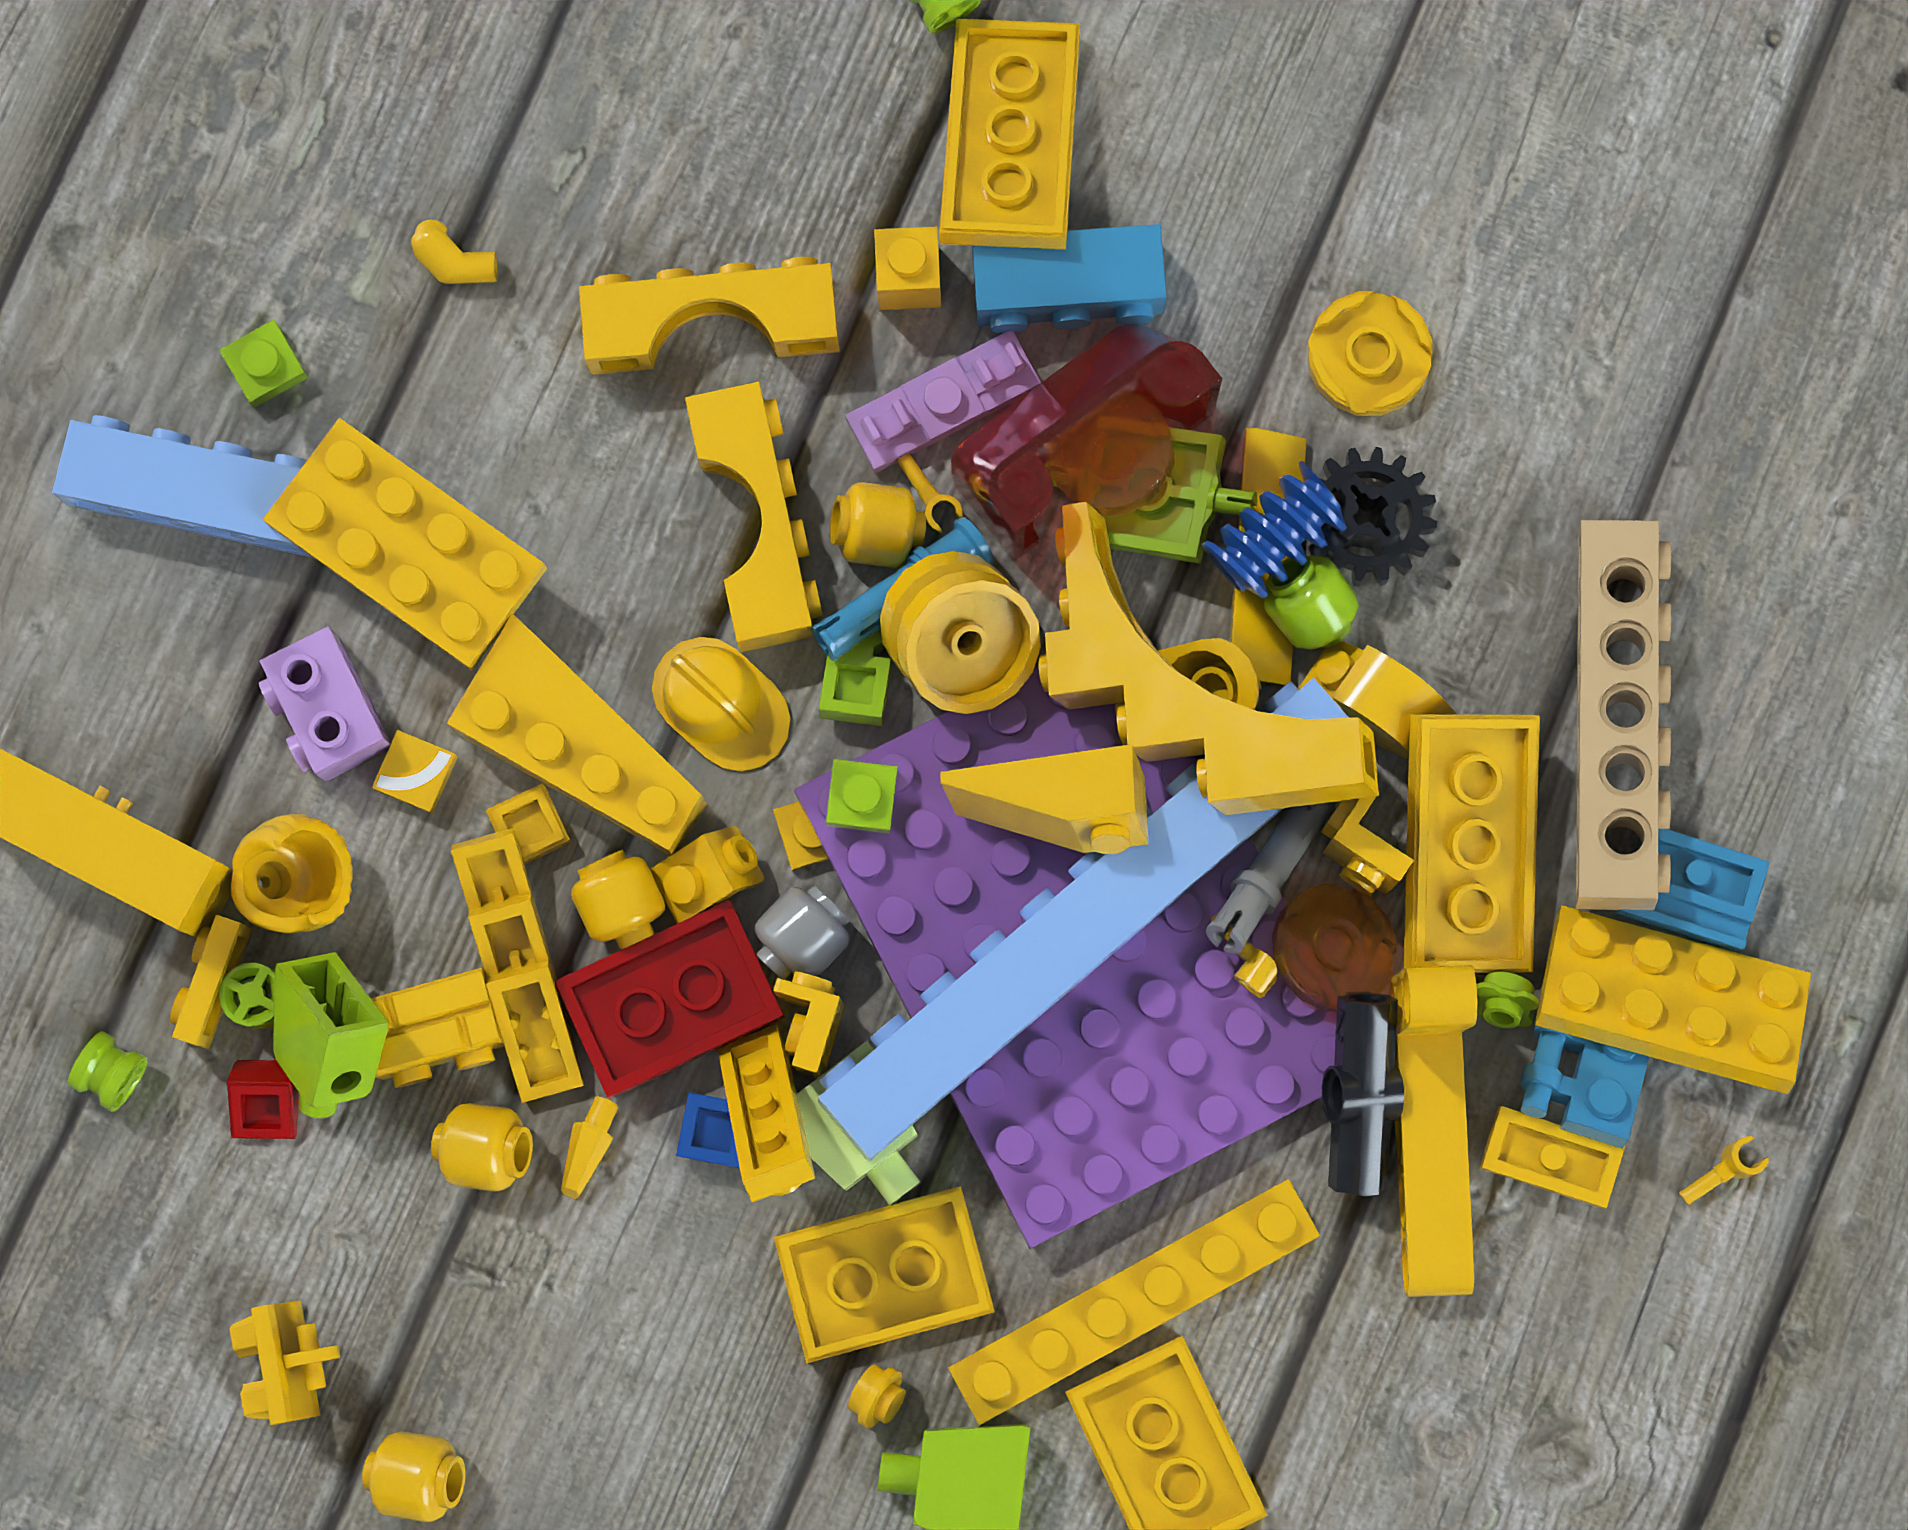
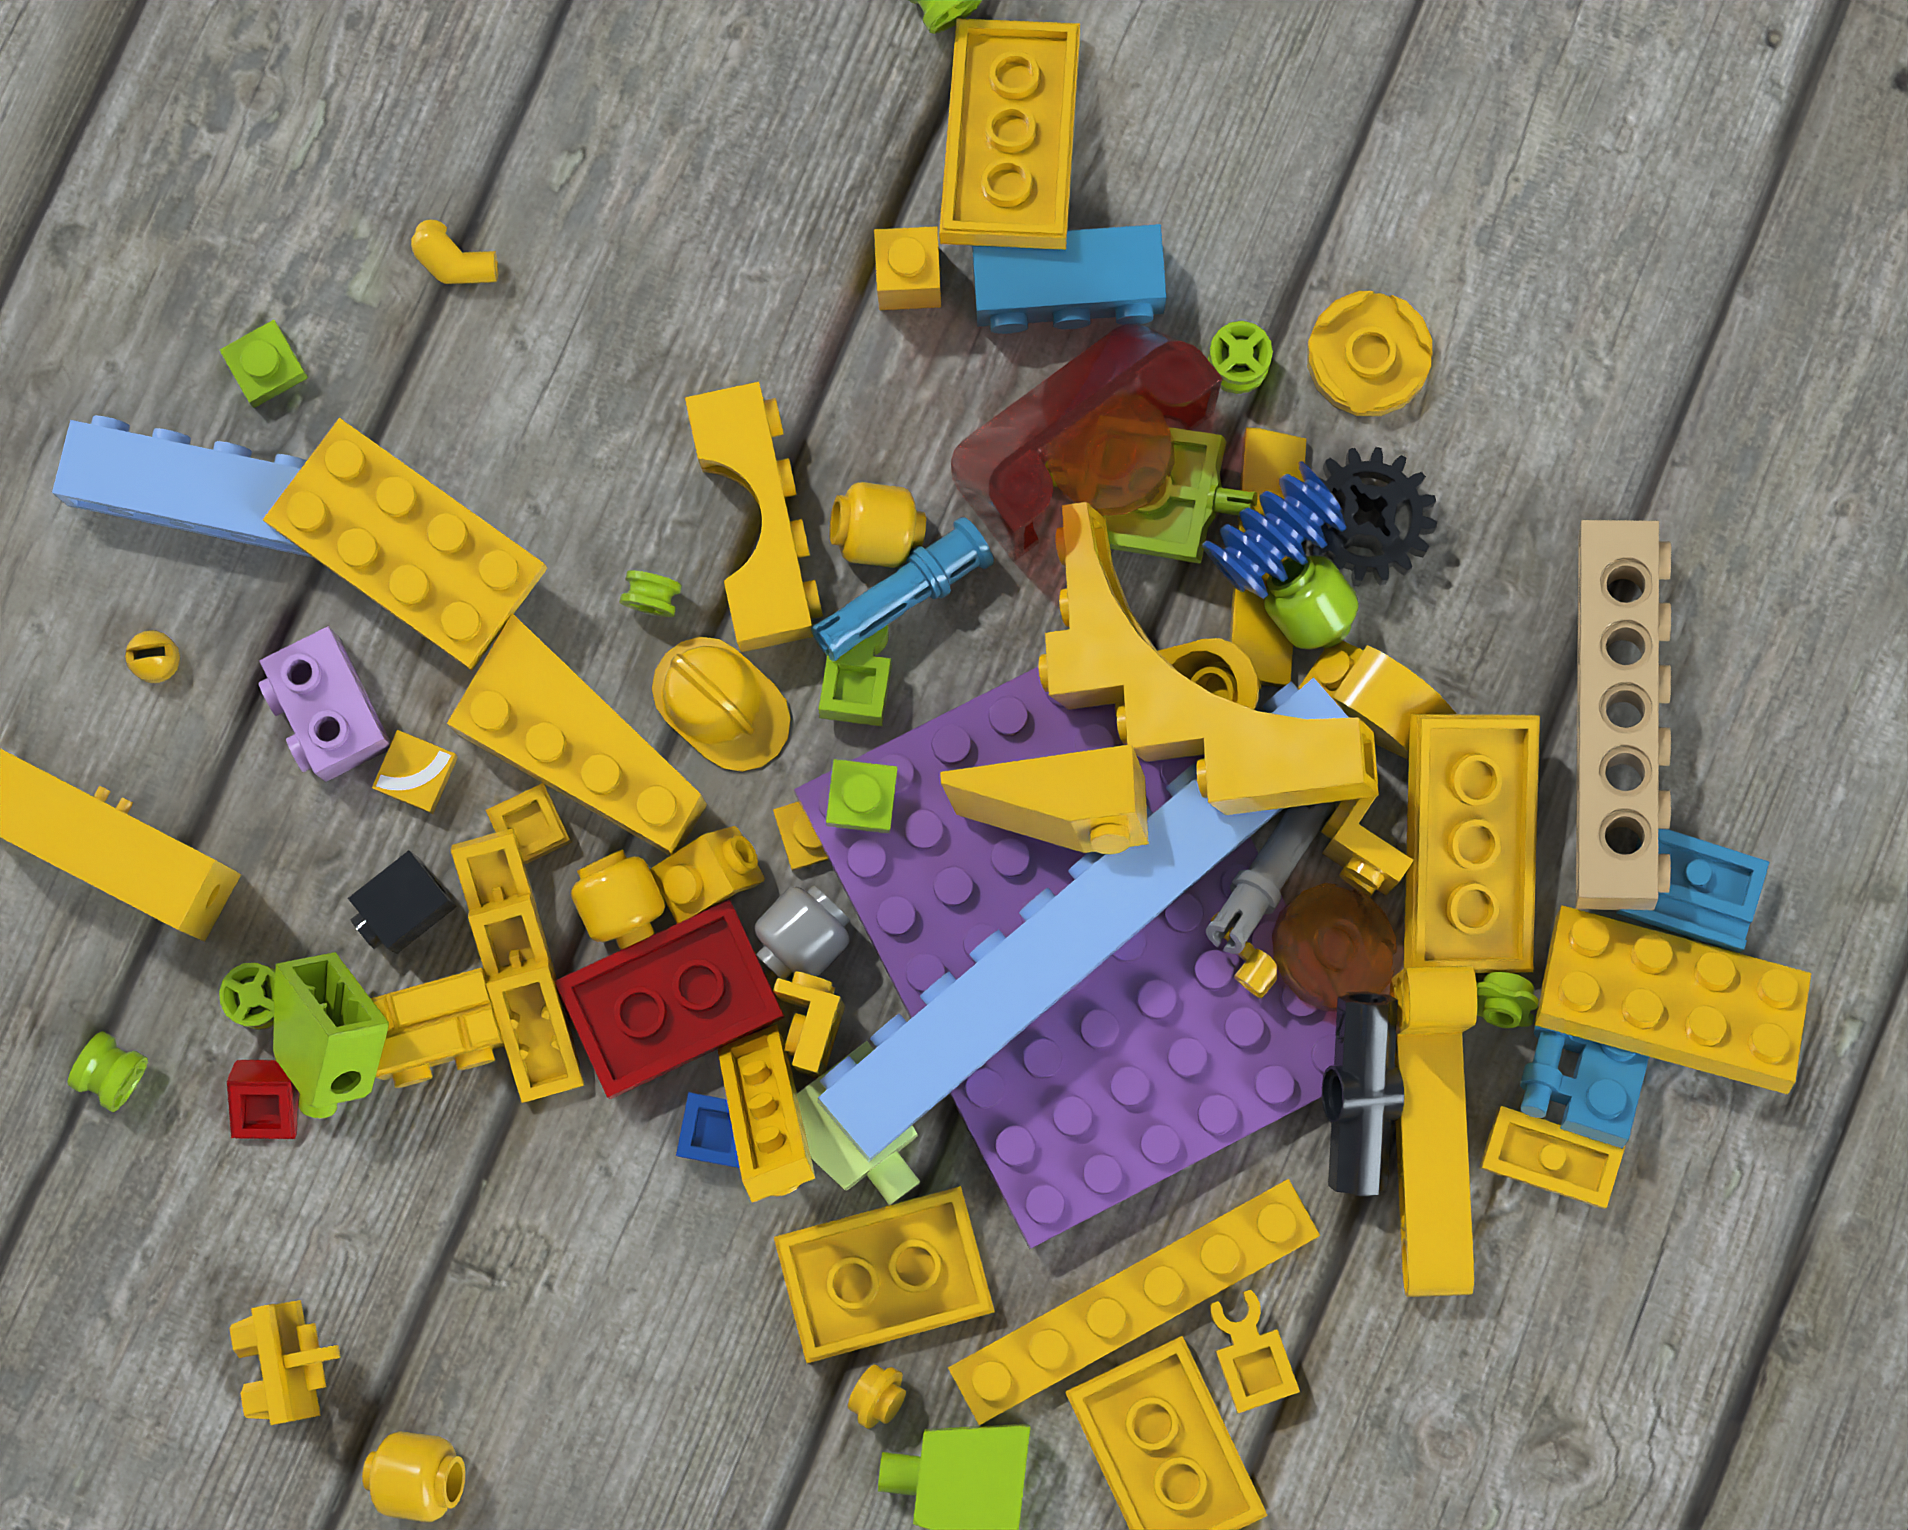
(155, 668): none -> yellow hinge
(198, 1008): yellow plate -> none
(302, 860): yellow piece -> none
(399, 904): none -> black brick
(482, 1147): yellow head -> none
(587, 1146): yellow bar -> none
(633, 319): yellow arch -> none
(650, 593): none -> lime bush
(927, 492): yellow hand -> none
(942, 401): lavender plate -> none
(960, 632): yellow wheel -> none
(1247, 346): none -> lime wheel
(1254, 1363): none -> yellow plate
(1722, 1172): yellow hand -> none

